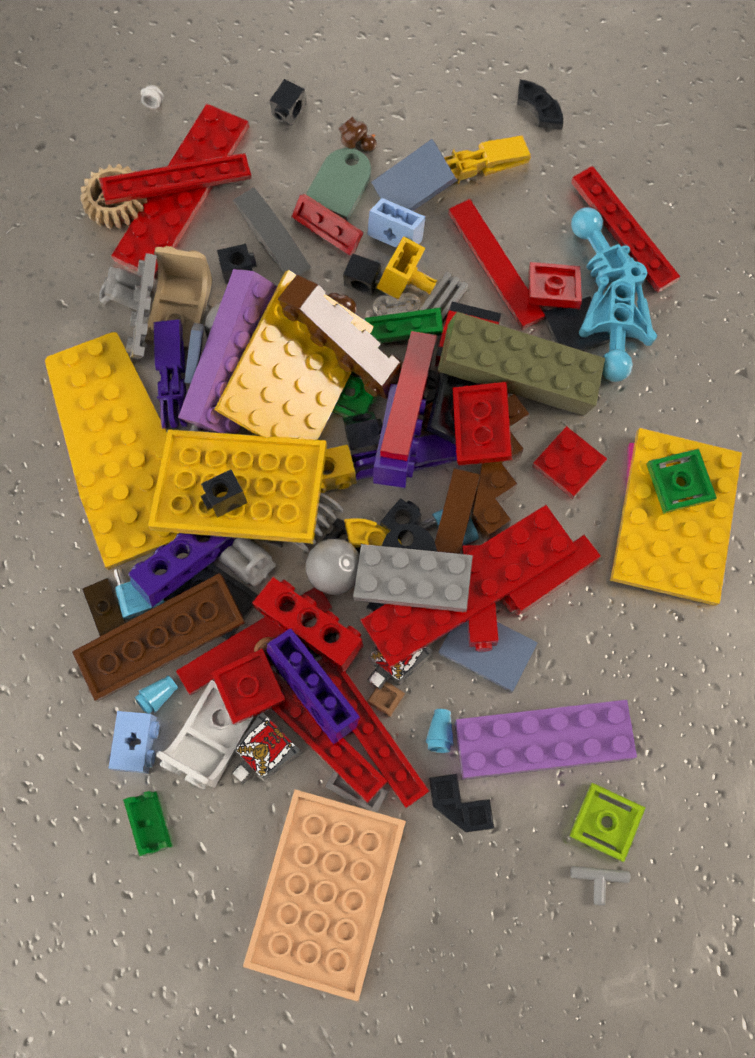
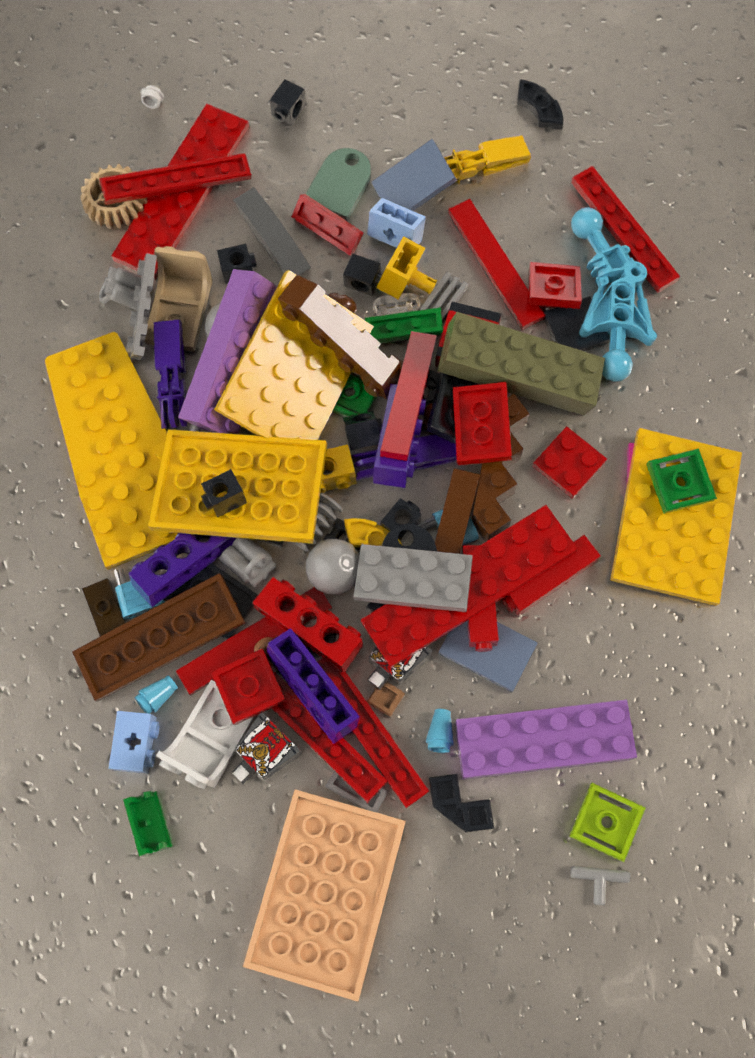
(194, 351): sand blue tile -> none
(356, 131): reddish brown animal -> none

